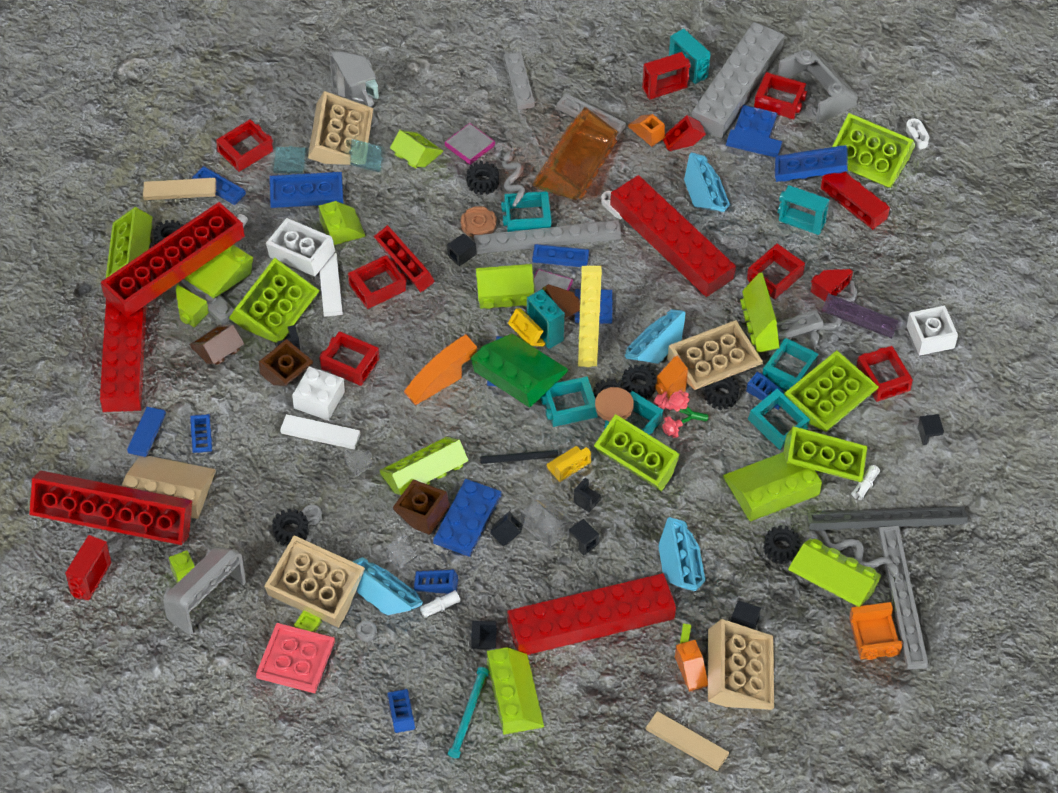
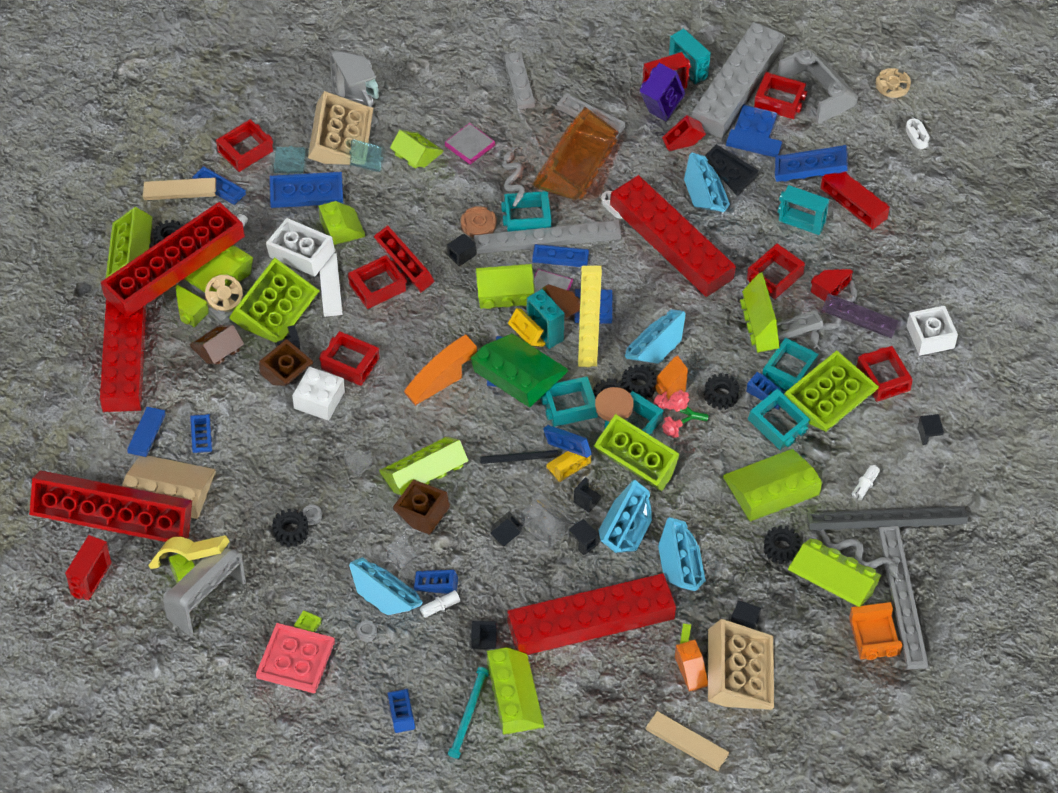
(190, 549): none -> light yellow piece
(223, 293): none -> tan piece
(315, 581): tan slope -> none
(320, 431): white tile -> none
(467, 517): blue plate -> none
(482, 185): black tyre -> none
(567, 441): none -> blue tile
(627, 519): none -> medium azure wedge
(648, 128): orange slope -> none
(662, 92): none -> dark purple brick
(715, 354): tan slope -> none
(731, 169): none -> black wing
(825, 454): lime slope -> none
(874, 150): lime slope -> none
(892, 82): none -> tan piece

